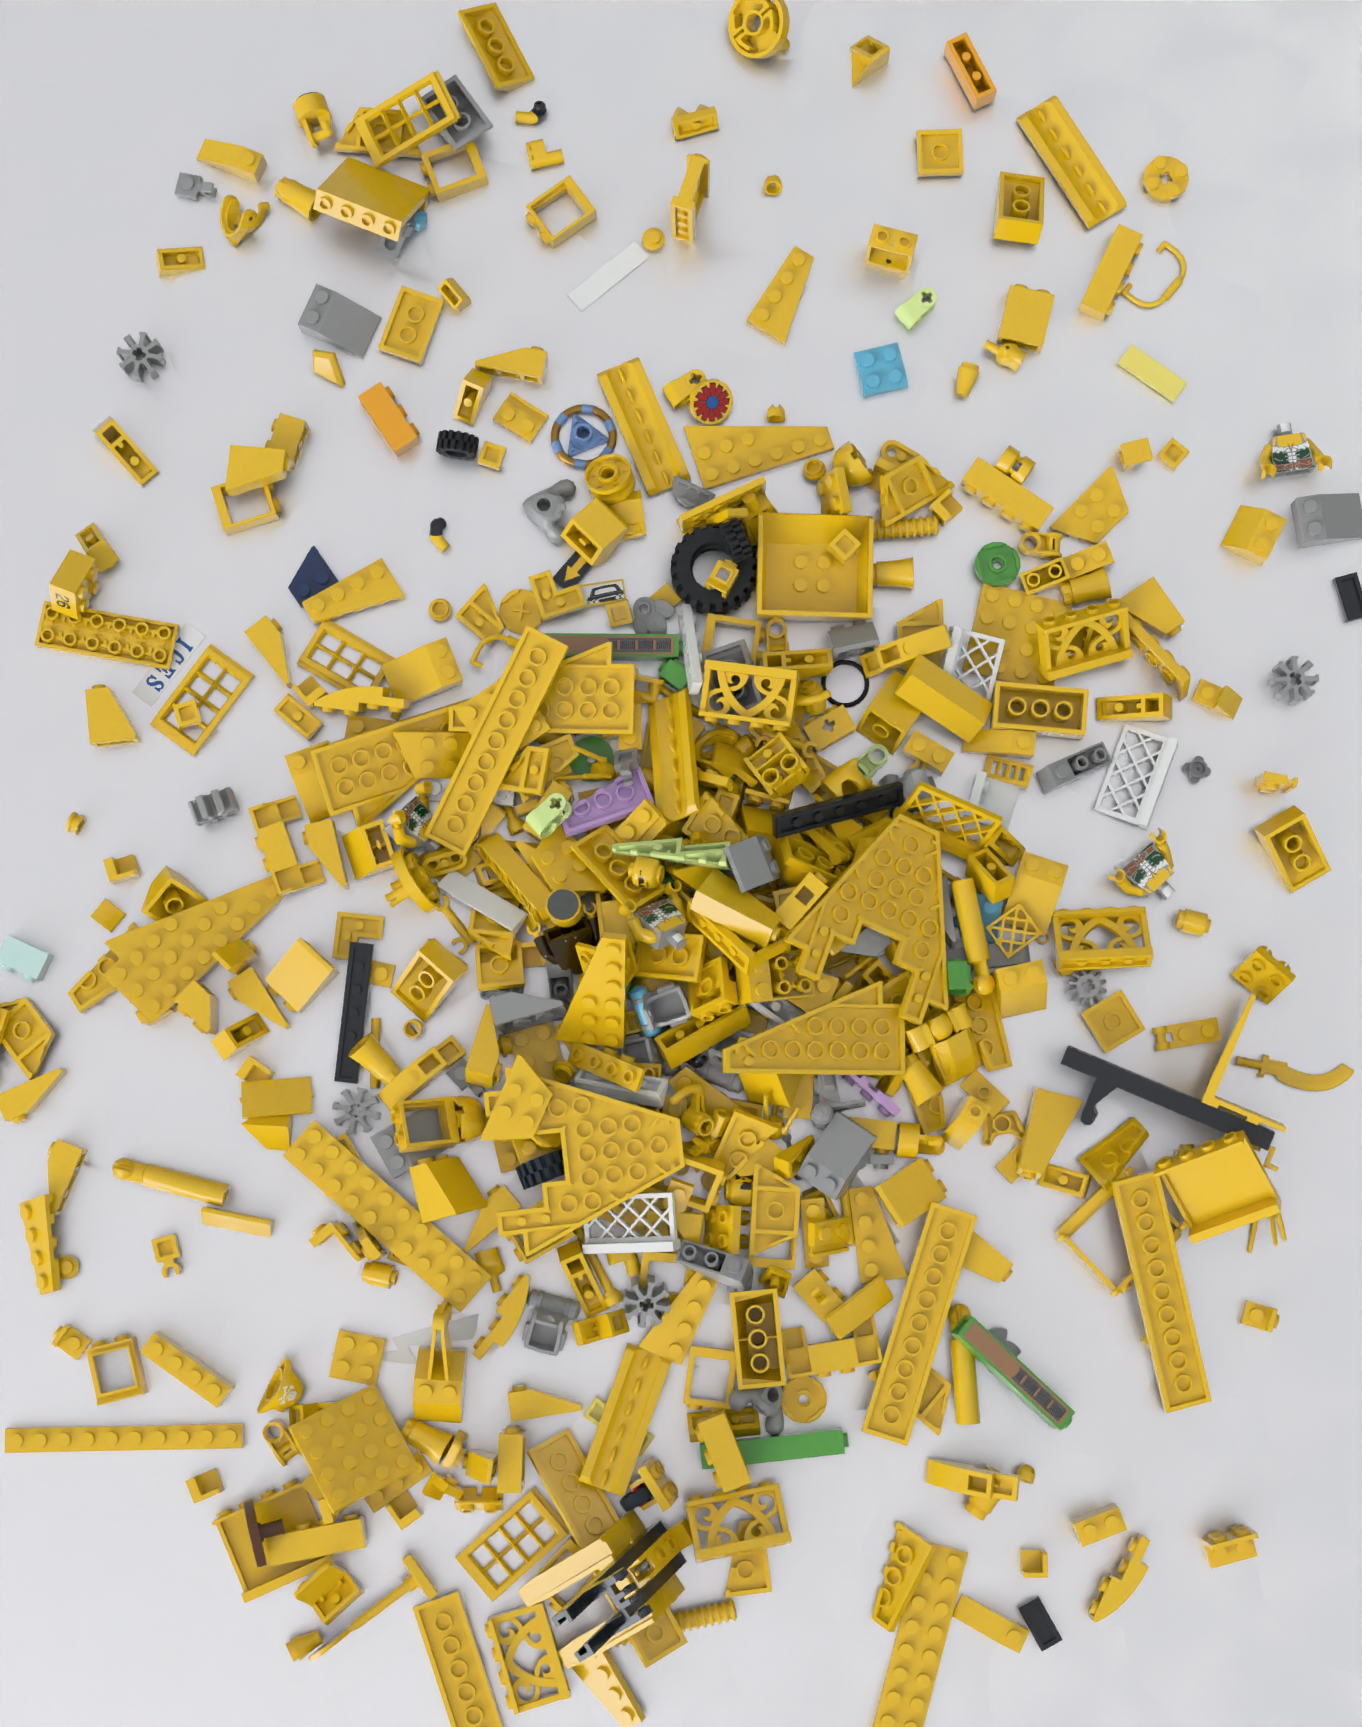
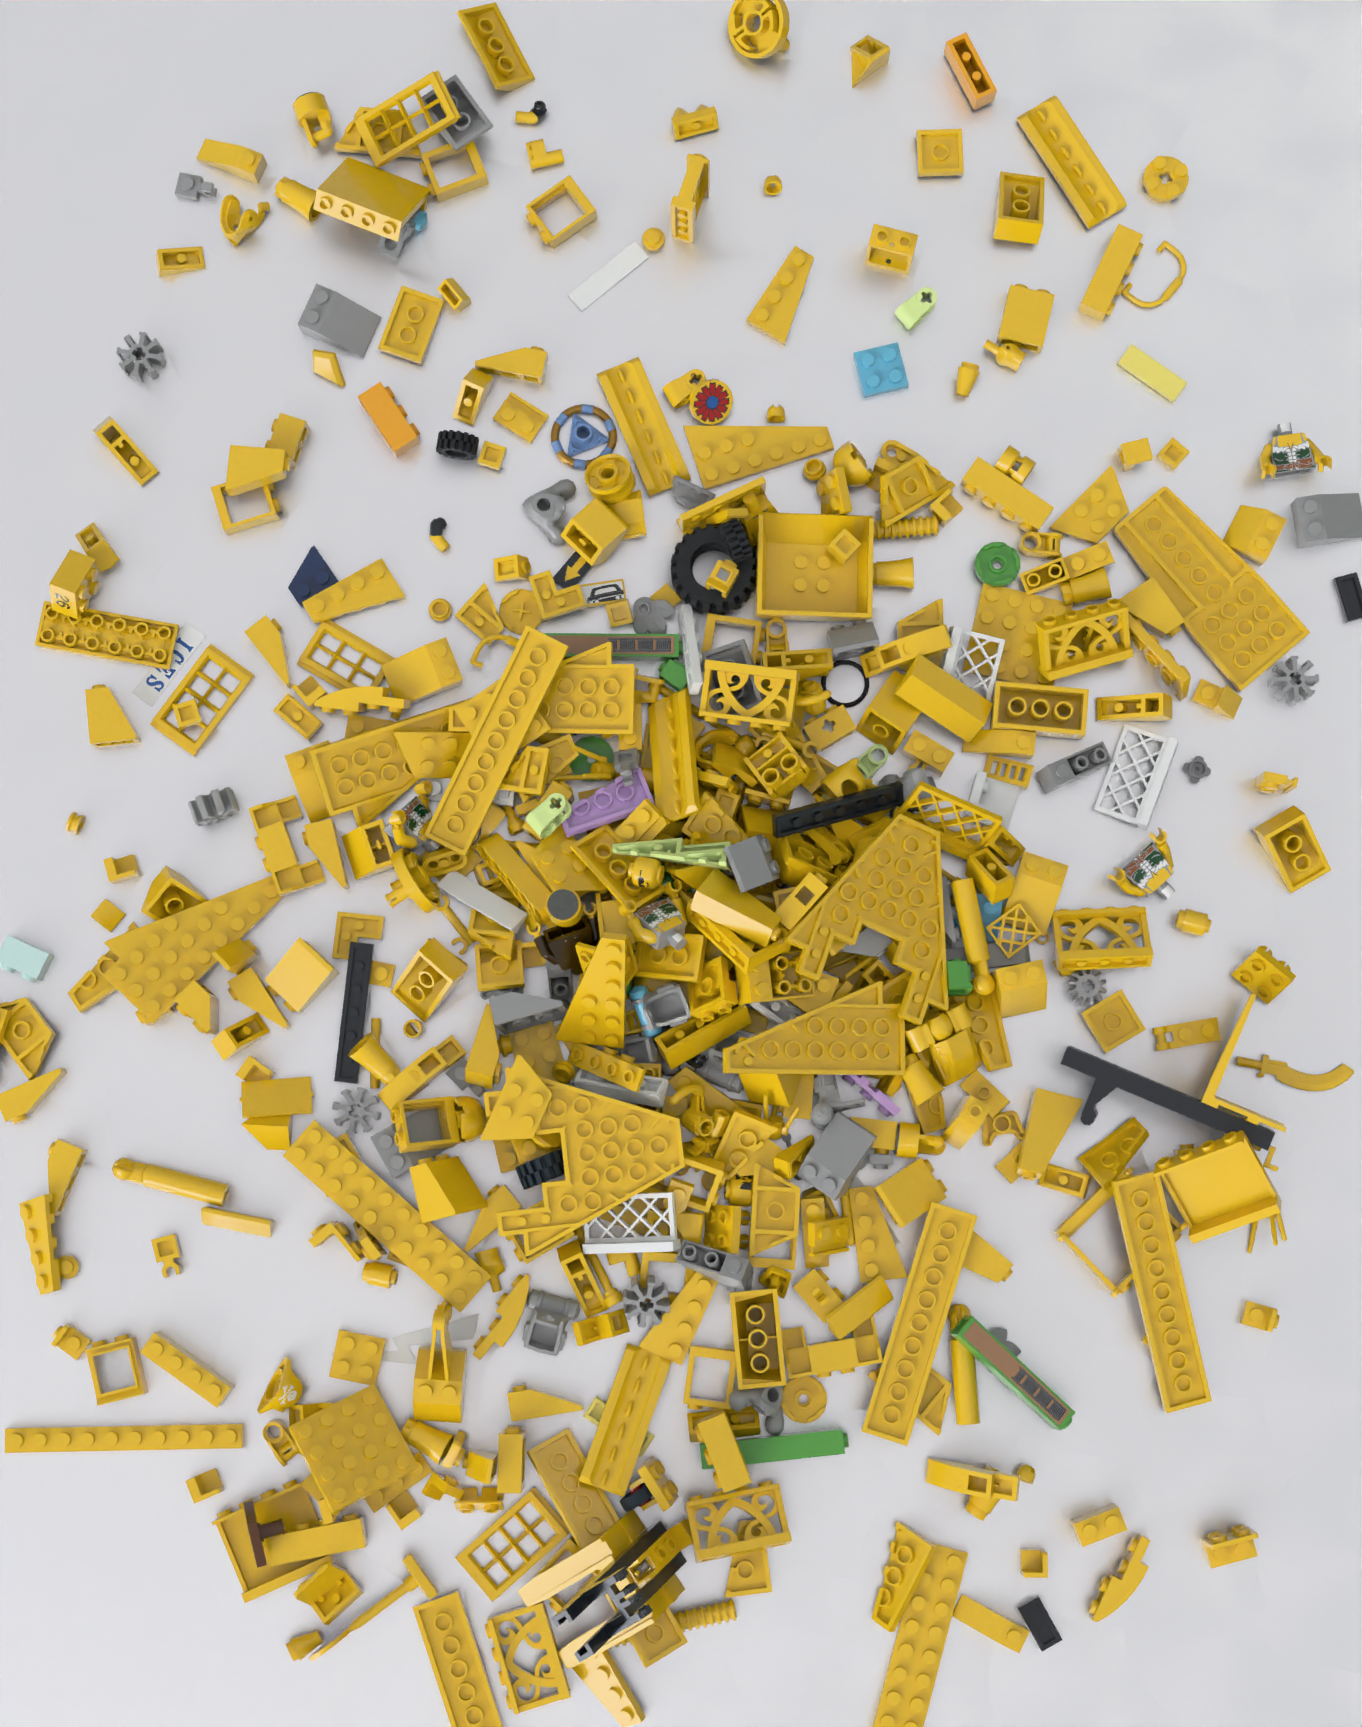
(511, 568): none -> yellow bracket
(1215, 591): none -> yellow wing

